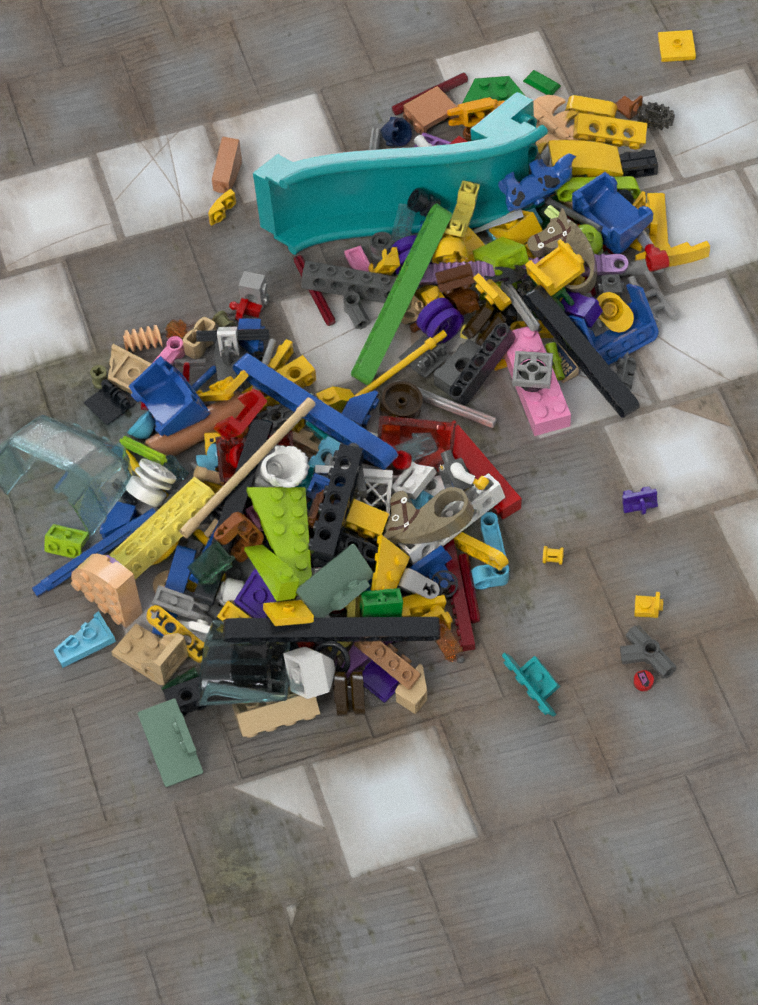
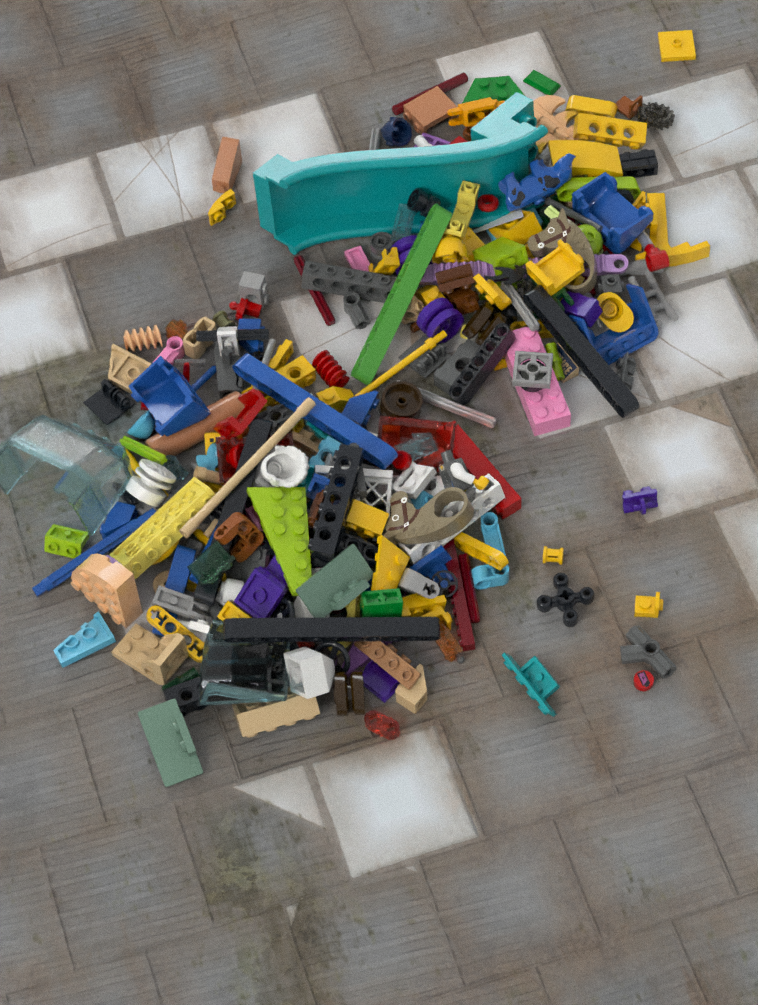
(98, 374): olive bush -> none
(223, 389): yellow wing -> none
(274, 572): lime slope -> none
(288, 612): yellow plate -> none
(329, 370): none -> red piece
(383, 723): none -> clear red beam
(487, 207): none -> red piece
(565, 599): none -> black gear

